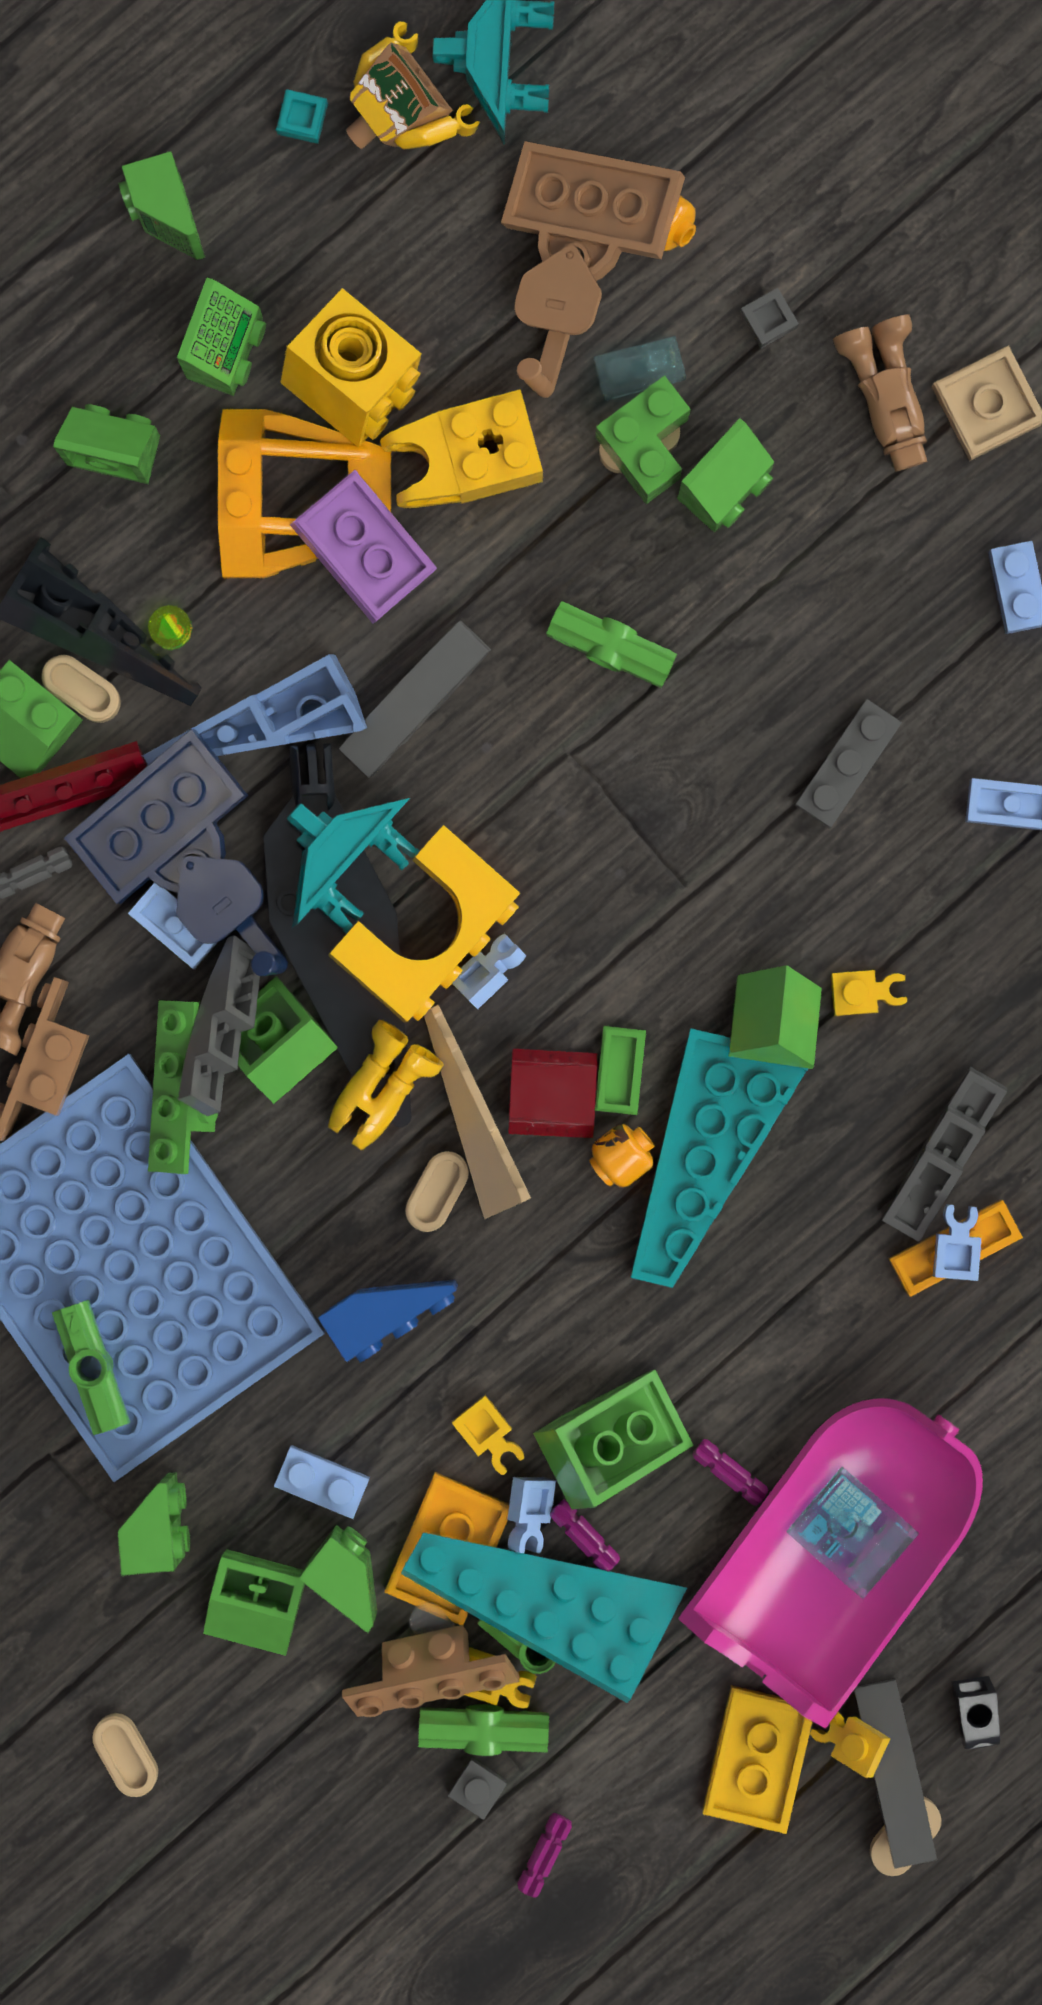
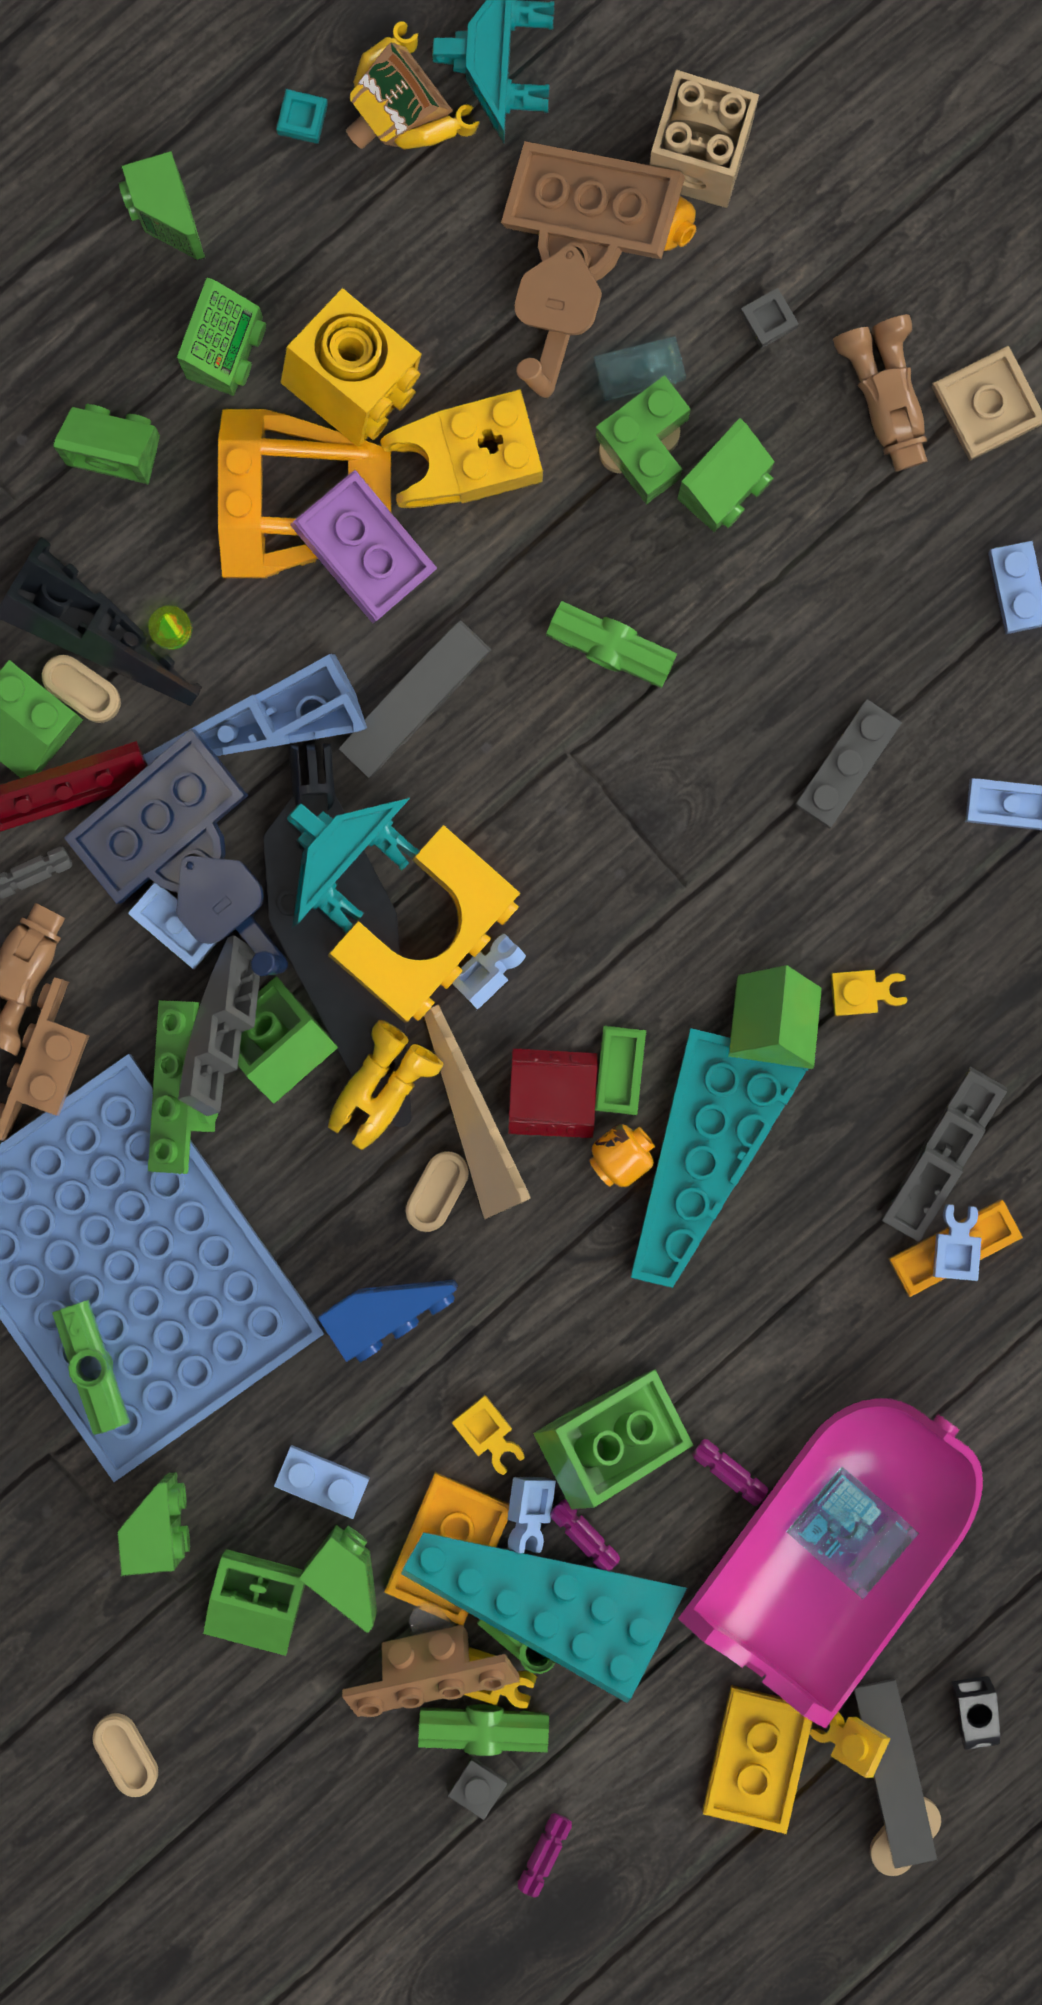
(704, 135): none -> tan brick

